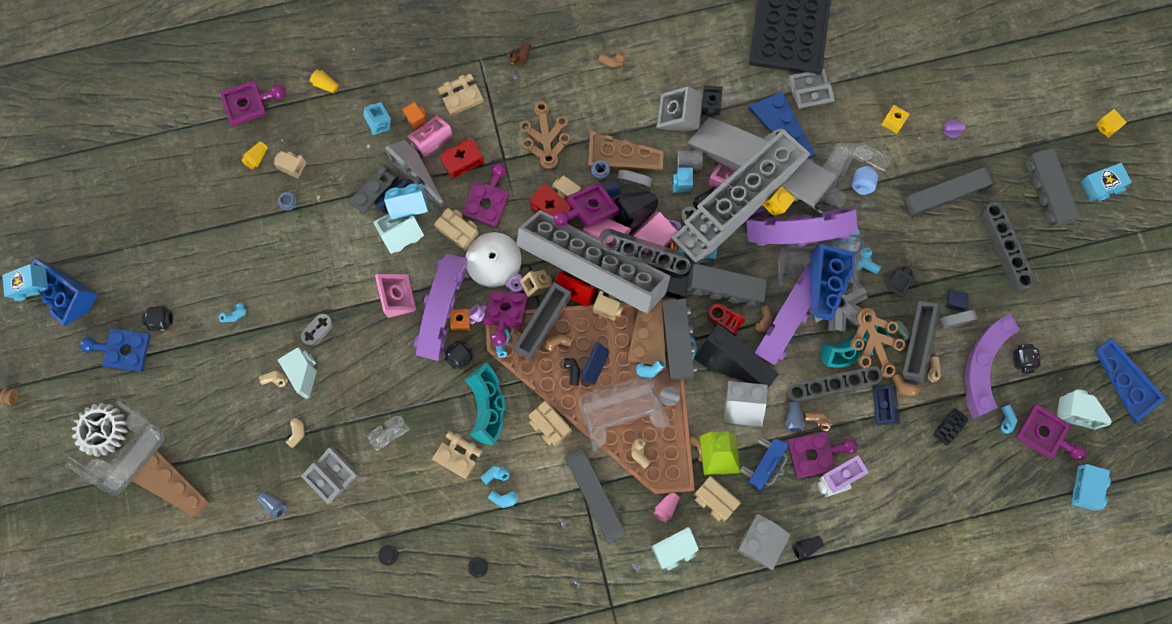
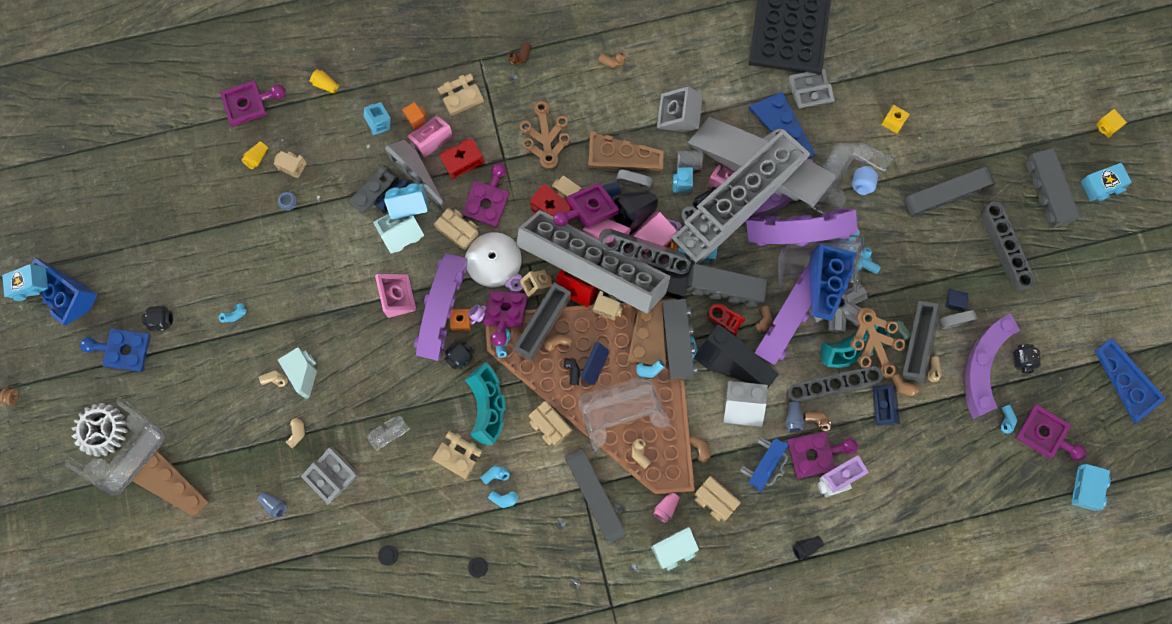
(320, 333): light grey beam -> none
(600, 170): sand blue cone -> none
(669, 396): light grey plate -> none
(712, 93): black brick -> none
(720, 453): lime slope -> none
(763, 541): light grey slope -> none
(779, 201): yellow brick -> none
(901, 281): black bracket -> none
(950, 427): black tyre -> none
(953, 128): medium lavender plate -> none
(1082, 410): light aqua slope -> none

